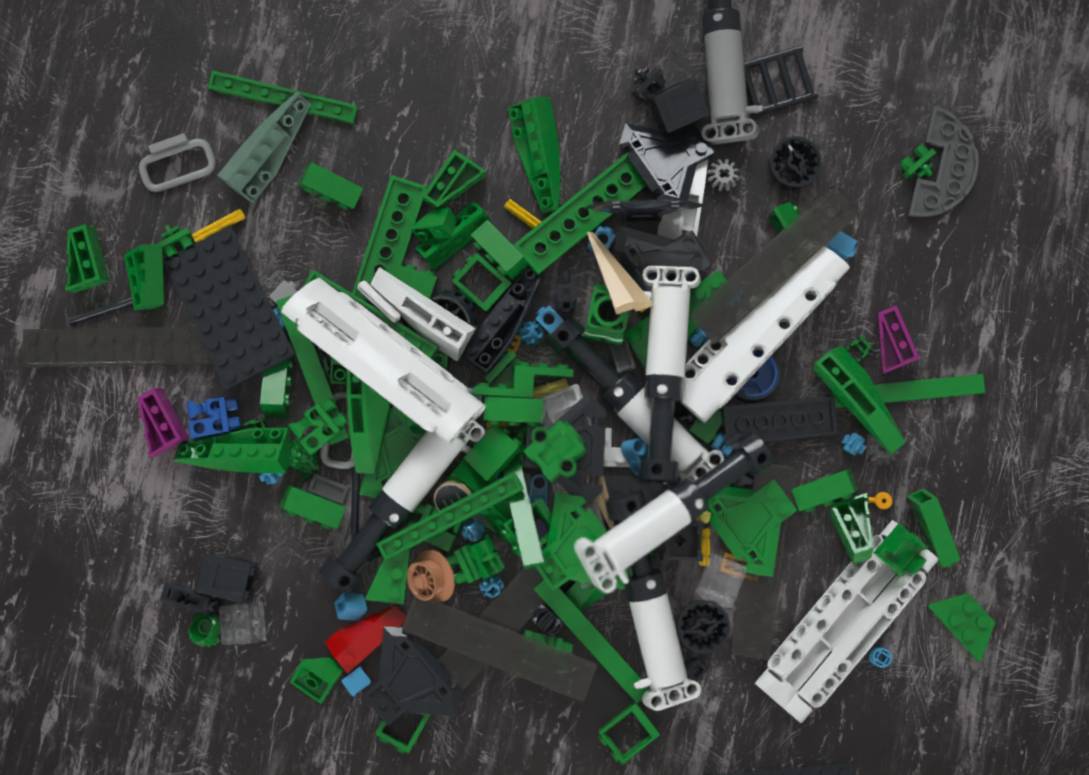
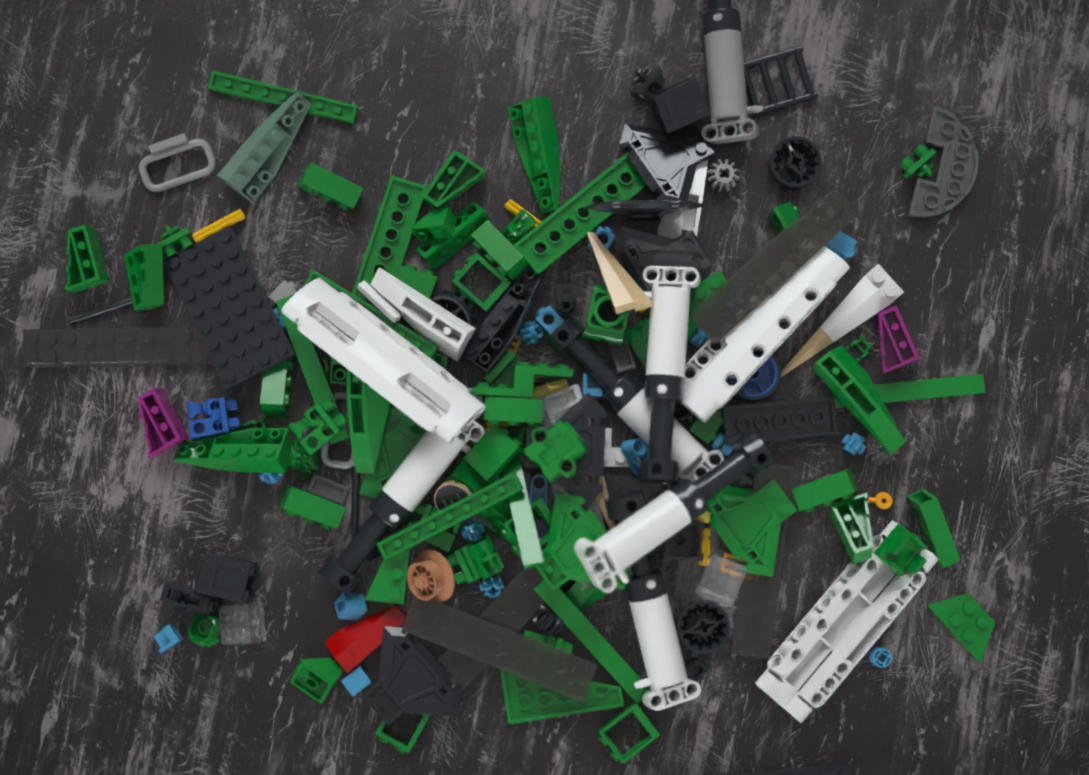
(168, 637): none -> dark azure panel
(518, 227): none -> green hips
(532, 702): none -> green wing
(591, 386): none -> dark azure panel
(865, 300): none -> white plate

